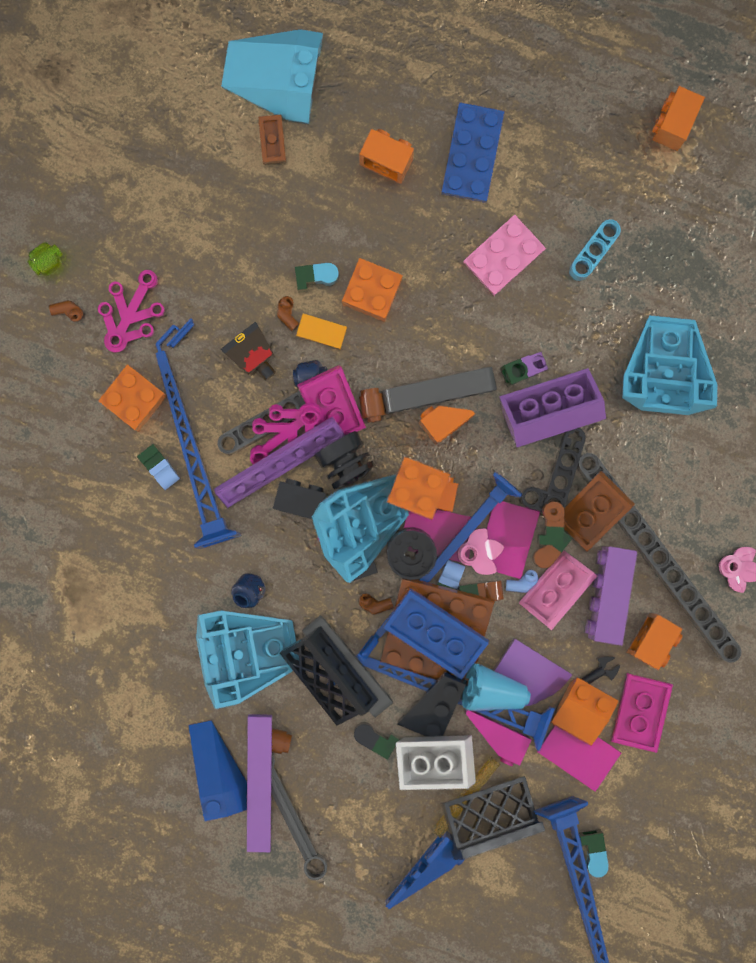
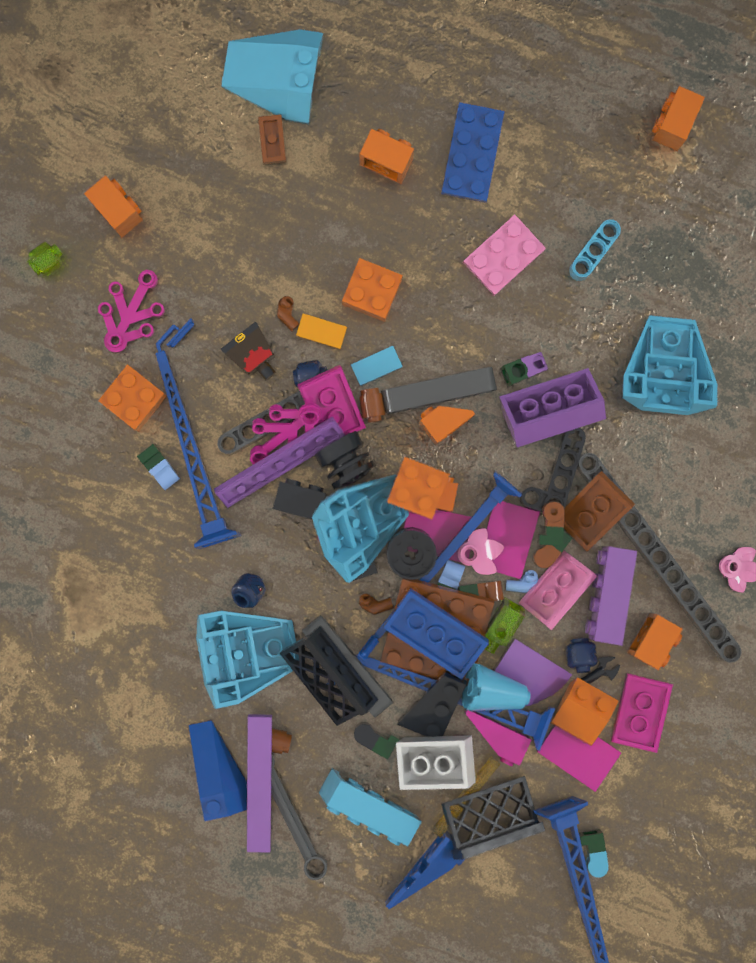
(67, 307): dark orange arm -> none
(110, 201): none -> orange brick
(316, 274): leg -> none
(369, 809): none -> medium azure wedge
(376, 365): none -> medium azure tile
(507, 616): none -> clear neon green torso
(581, 655): none -> dark blue head

